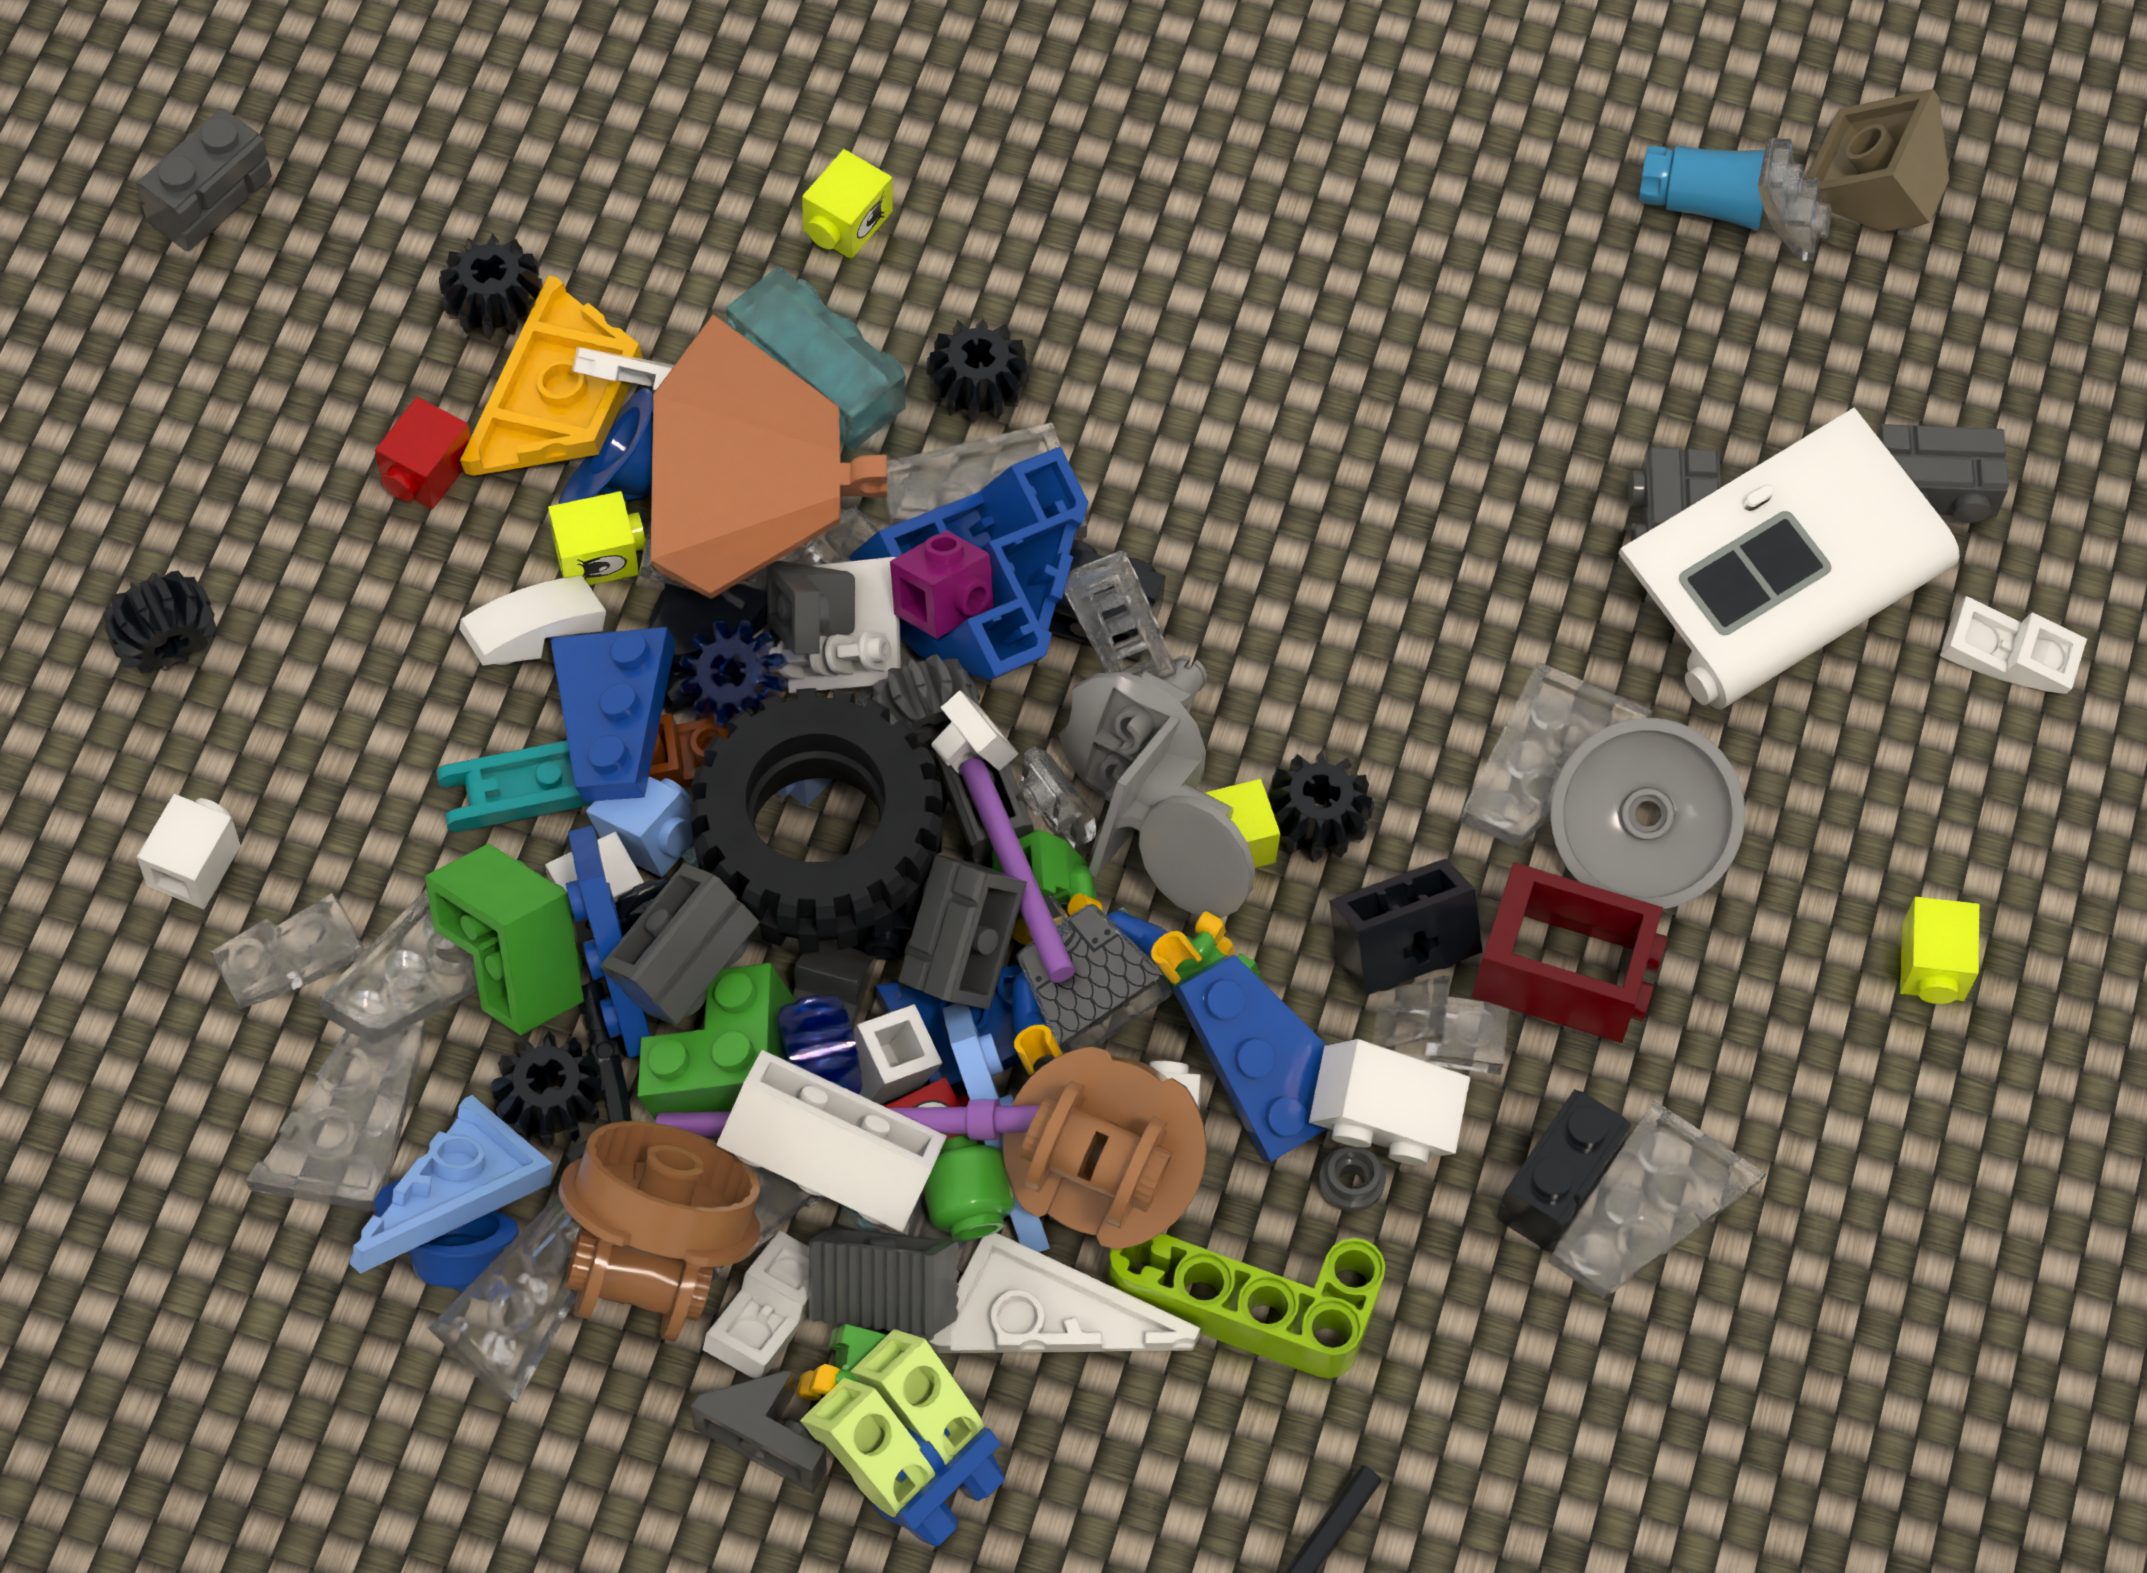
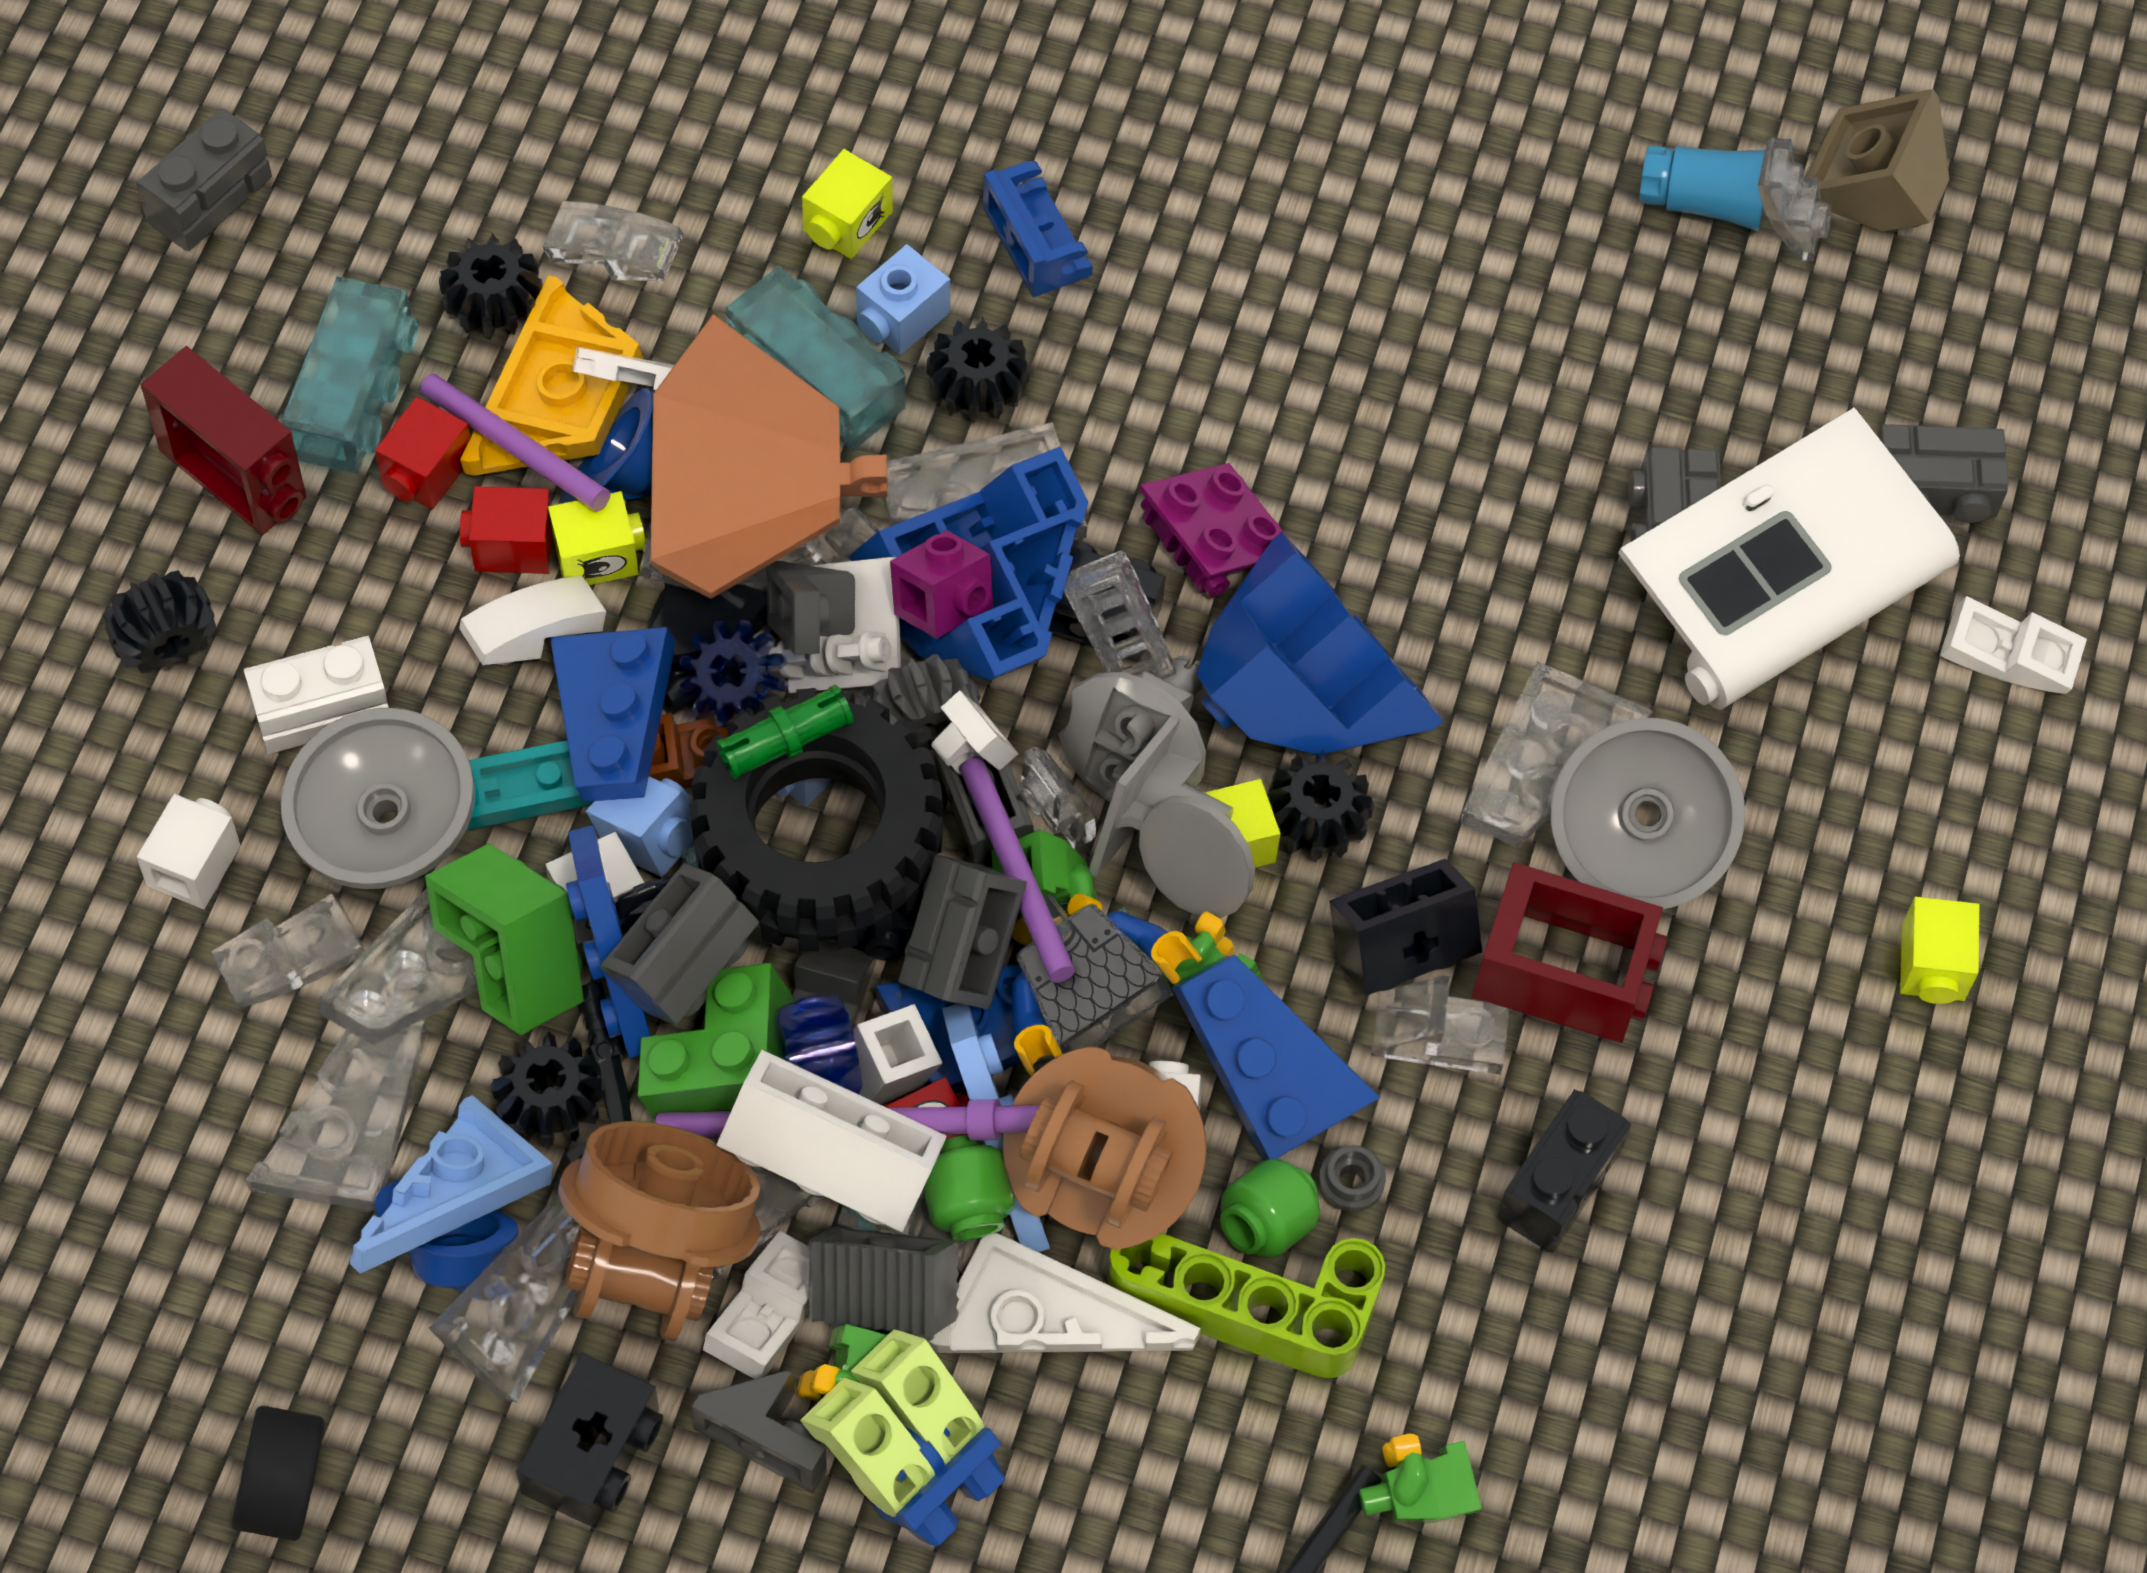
(224, 441): none -> dark red window
(278, 1473): none -> black tyre
(312, 690): none -> white brick
(350, 374): none -> clear light blue brick
(369, 767): none -> light grey dish
(508, 530): none -> red brick
(515, 442): none -> medium lavender bar
(590, 1403): none -> black brick
(620, 239): none -> clear slope
(784, 732): none -> green pin
(902, 300): none -> light blue brick
(1033, 229): none -> blue hinge
(1209, 524): none -> magenta hinge
(1269, 1208): none -> bright green head
(1303, 669): none -> blue brick
(1389, 1101): white brick -> none
(1422, 1487): none -> bright green piece
(1650, 1201): clear wing -> none

